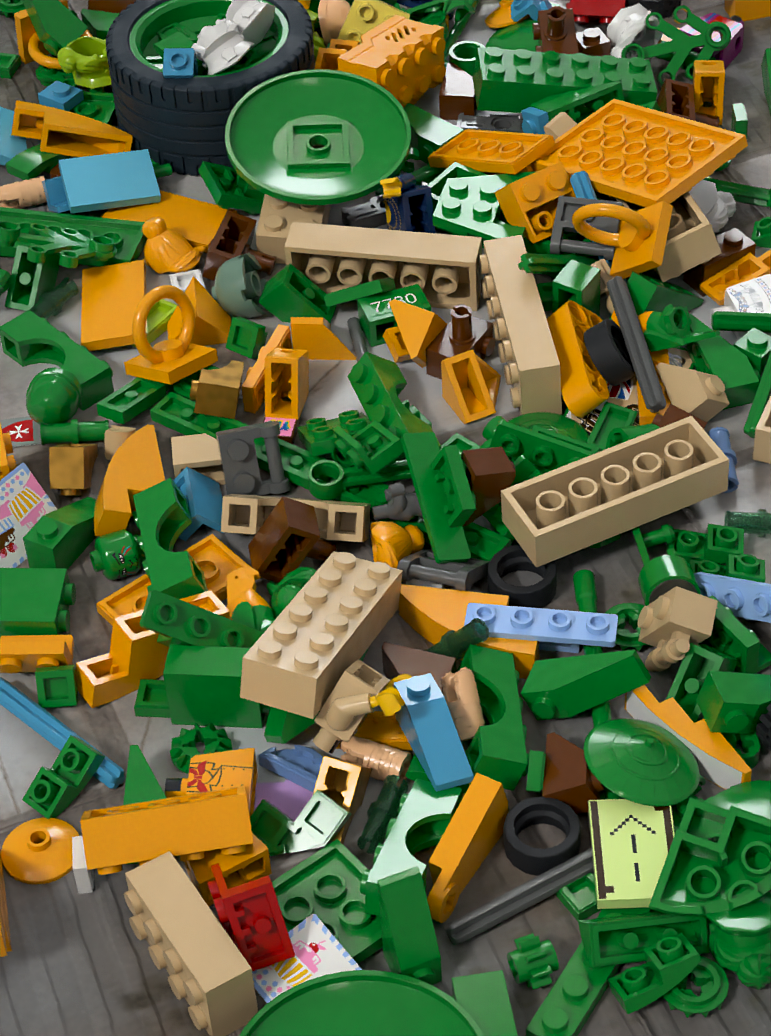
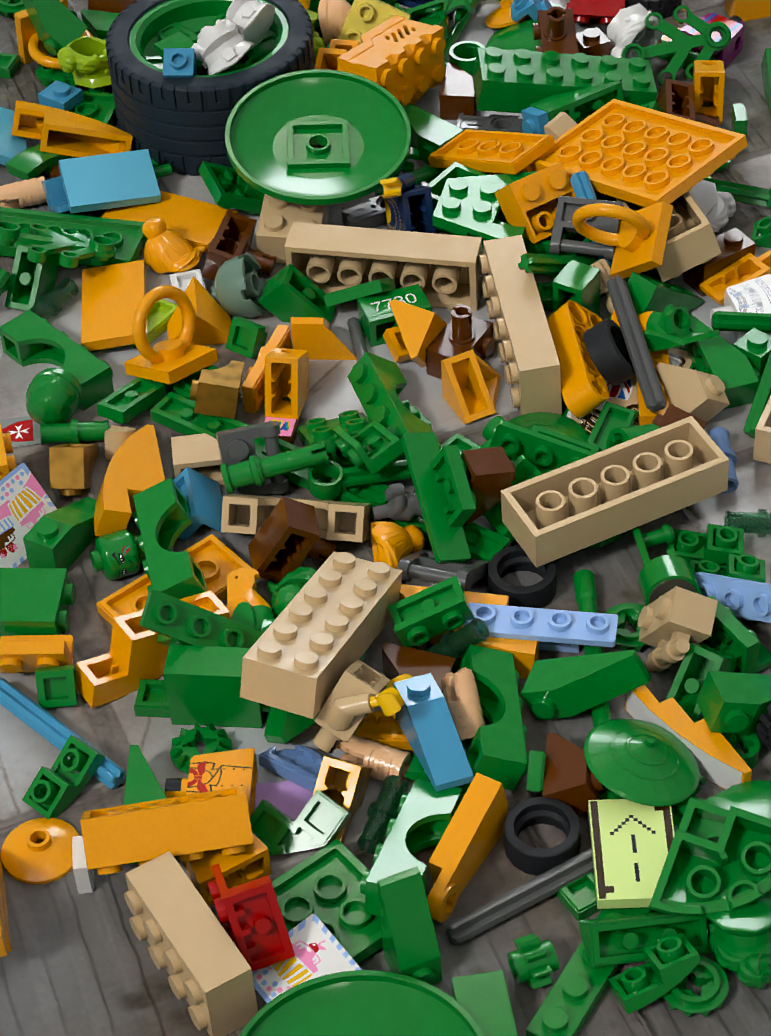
(258, 470): none -> green pin
(430, 612): none -> green bracket

